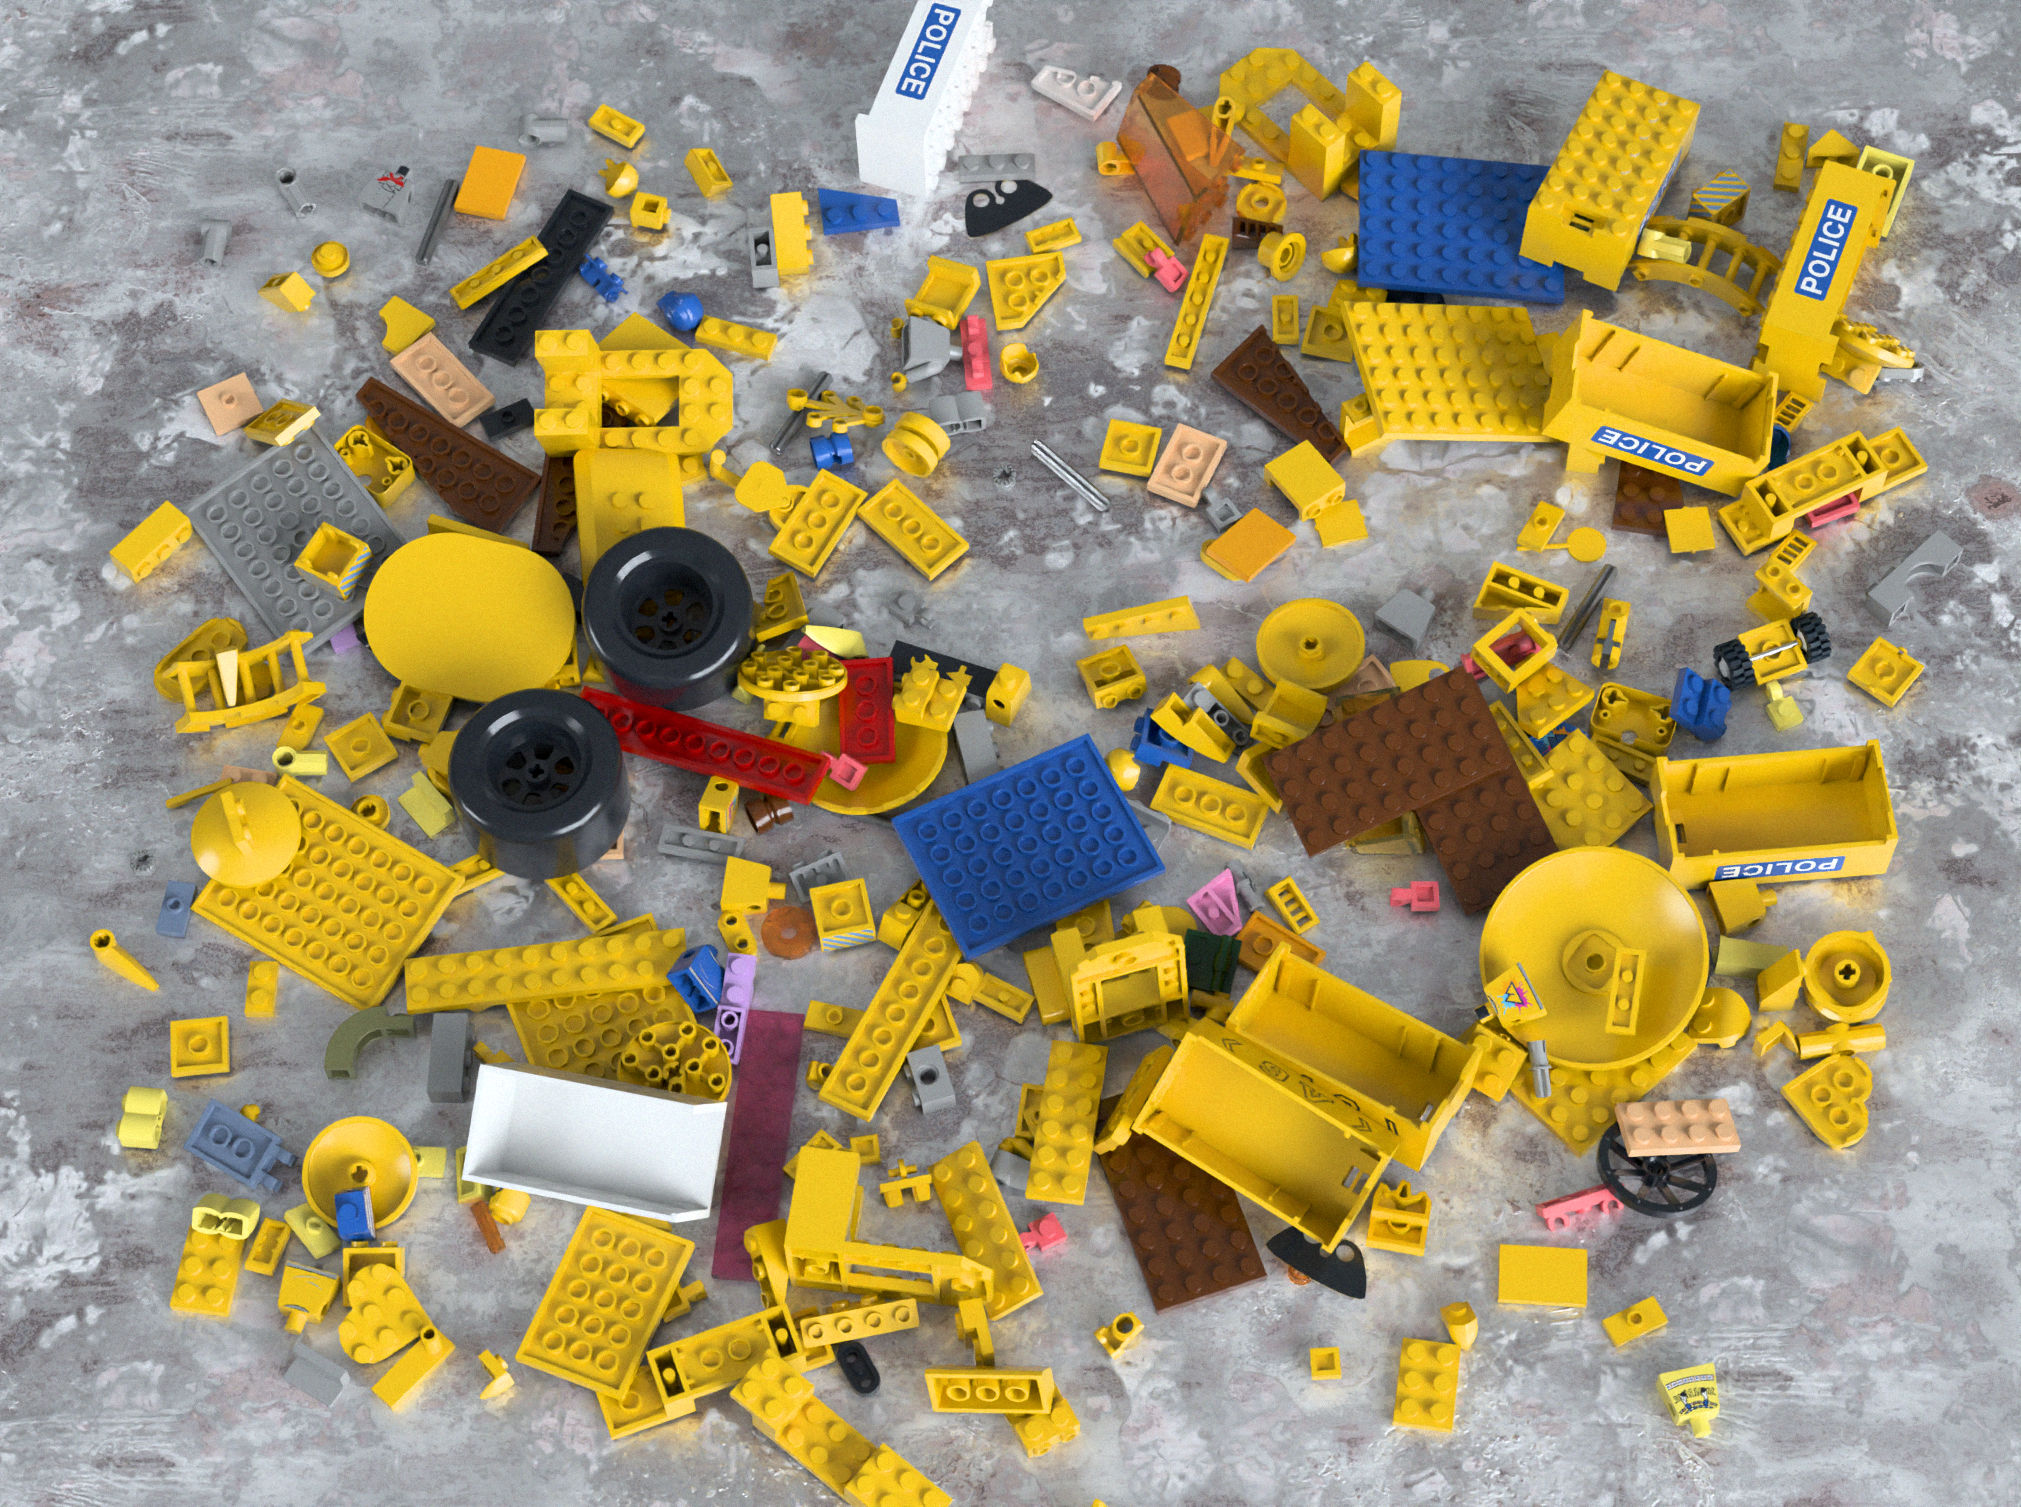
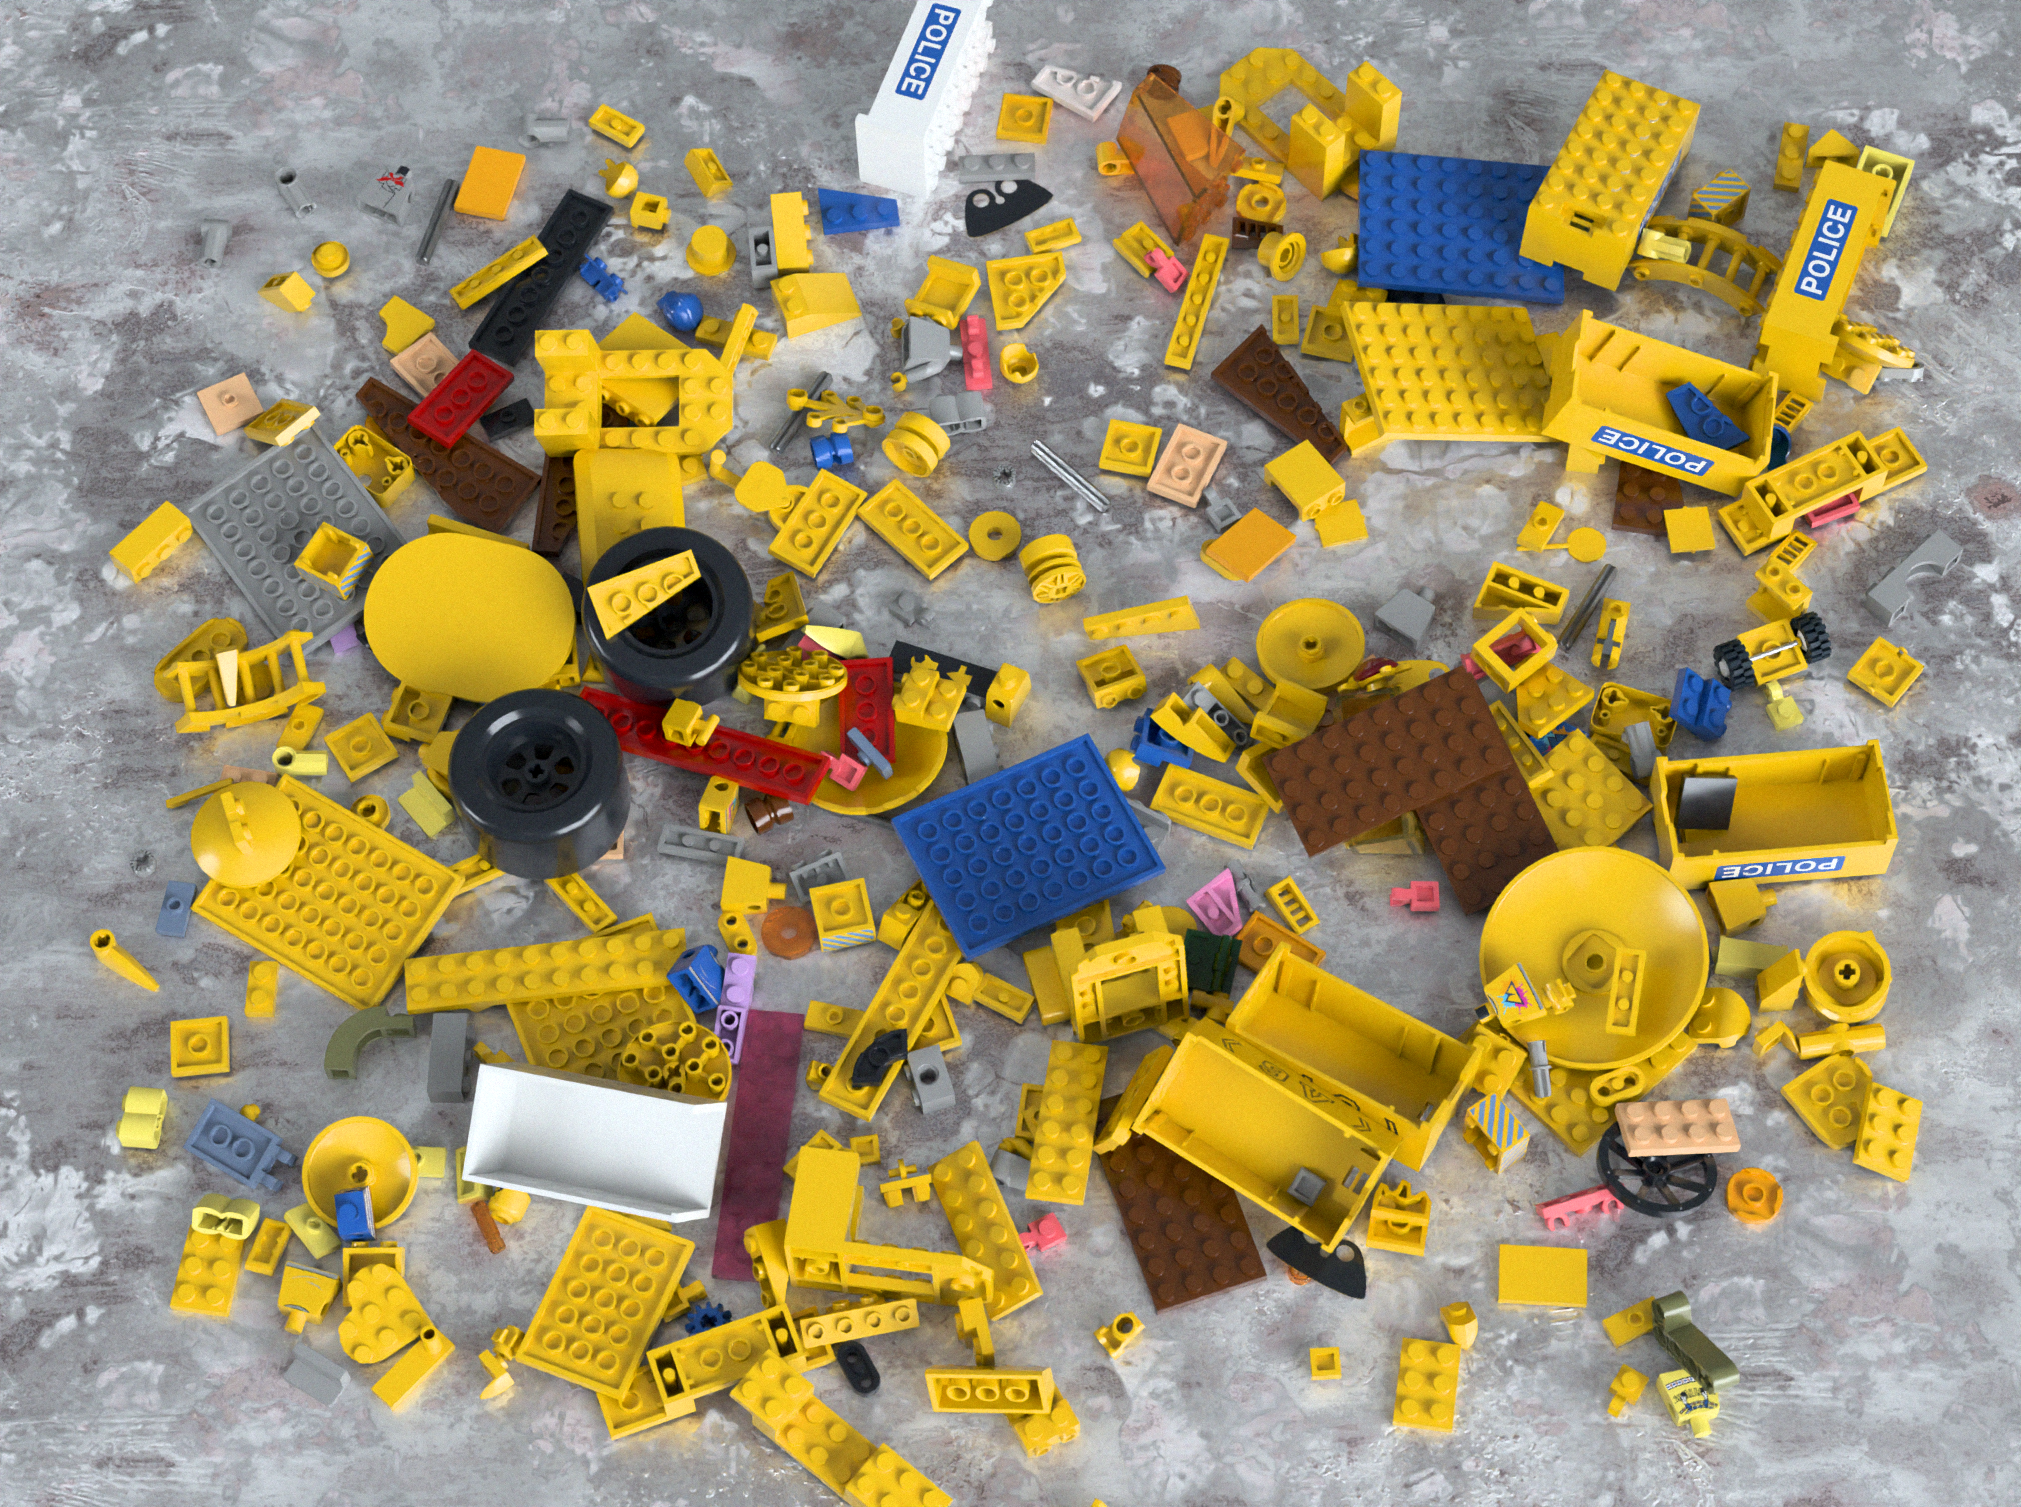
(460, 398): none -> red plate
(507, 1341): none -> yellow gear
(635, 593): none -> yellow wing
(686, 721): none -> yellow brick
(709, 1315): none -> blue gear
(710, 251): none -> yellow piece
(736, 340): none -> yellow plate
(813, 301): none -> yellow slope
(869, 754): none -> sand blue plate
(878, 1057): none -> black tile
(995, 522): none -> yellow tile
(1024, 118): none -> yellow tile
(1052, 568): none -> yellow wheel
(1307, 1186): none -> light grey tile
(1375, 675): none -> yellow animal
(1495, 1133): none -> yellow container
(1558, 996): none -> yellow gear
(1615, 1086): none -> yellow plate
(1627, 1388): none -> yellow plate
(1642, 749): none -> light grey piece
(1689, 1346): none -> olive beam
(1703, 420): none -> blue wing
(1705, 802): none -> black tile
(1753, 1196): none -> light orange tile
(1887, 1132): none -> yellow plate

